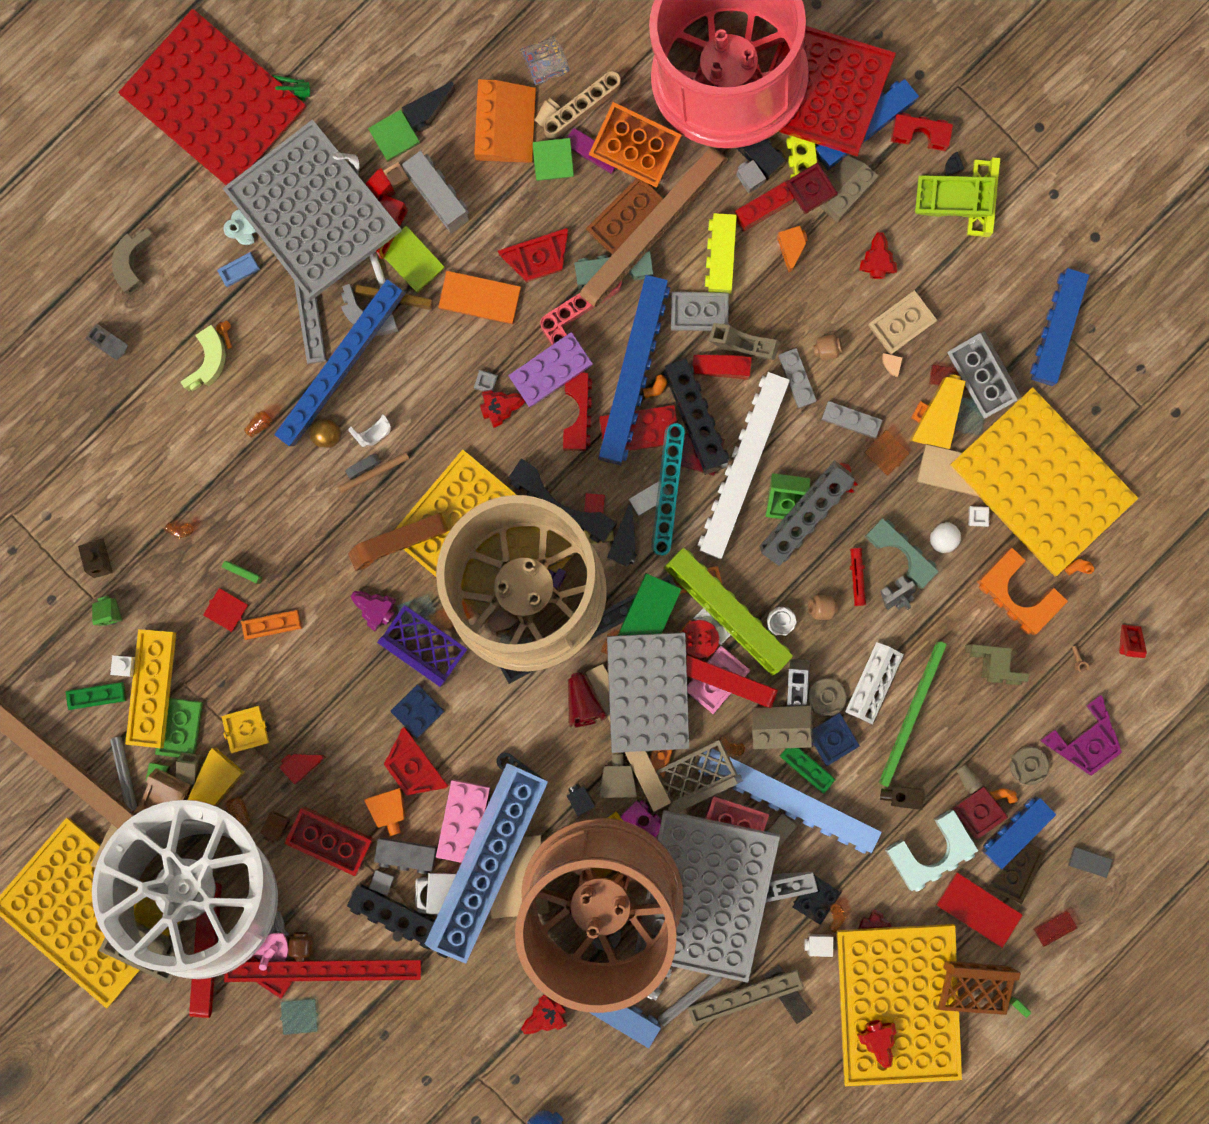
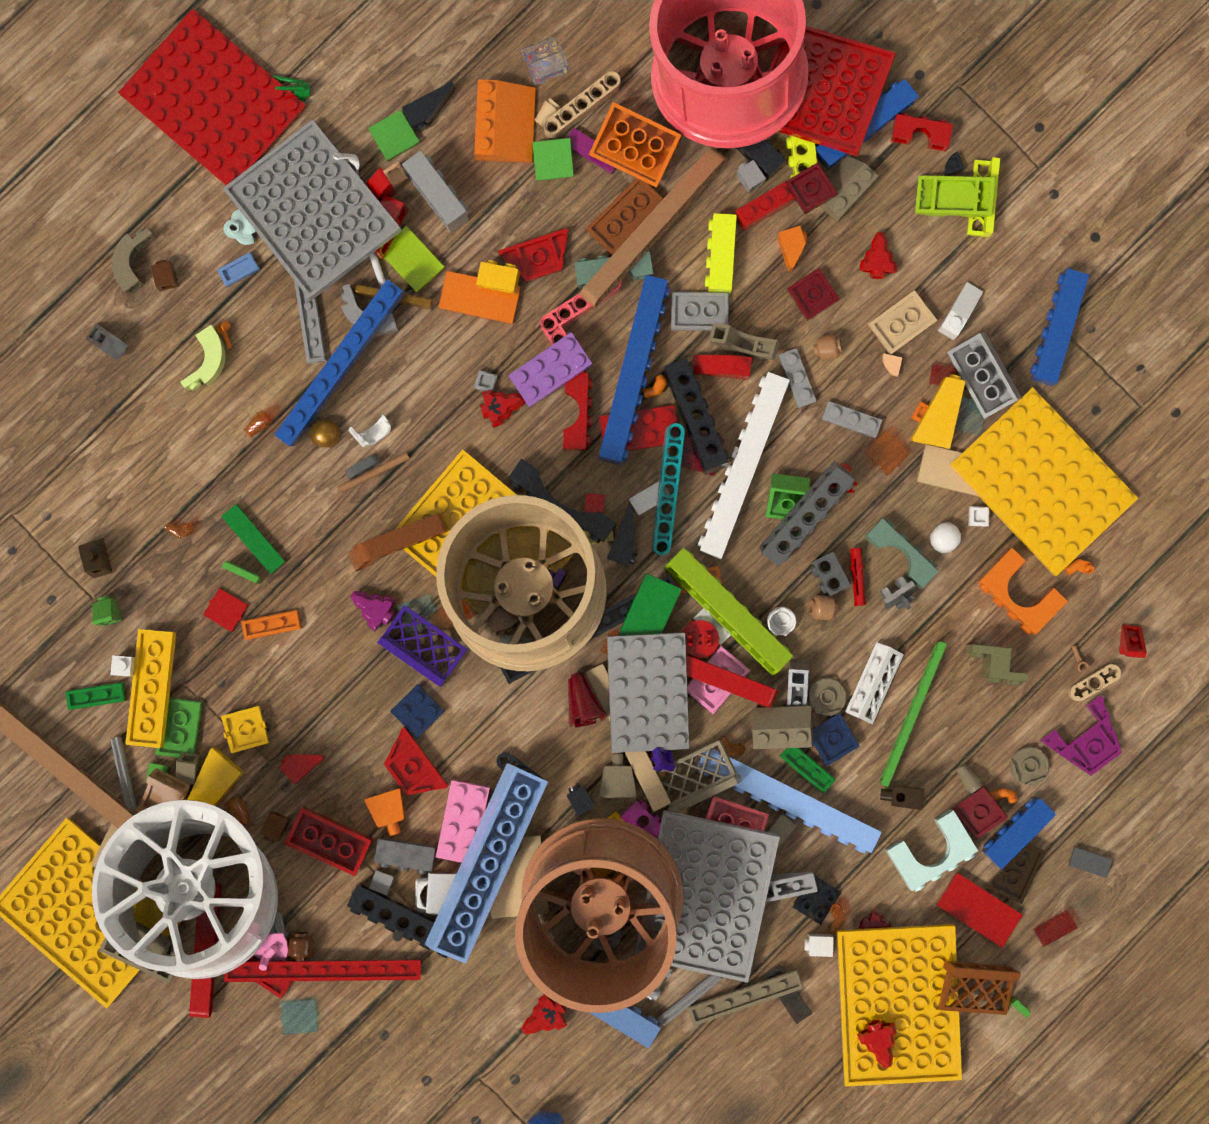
(164, 275): none -> reddish brown brick
(253, 539): none -> green tile
(498, 277): none -> yellow brick
(663, 759): none -> dark purple tile
(813, 294): none -> dark red plate
(835, 571): none -> dark grey brick
(960, 311): none -> white slope
(1109, 680): none -> tan beam

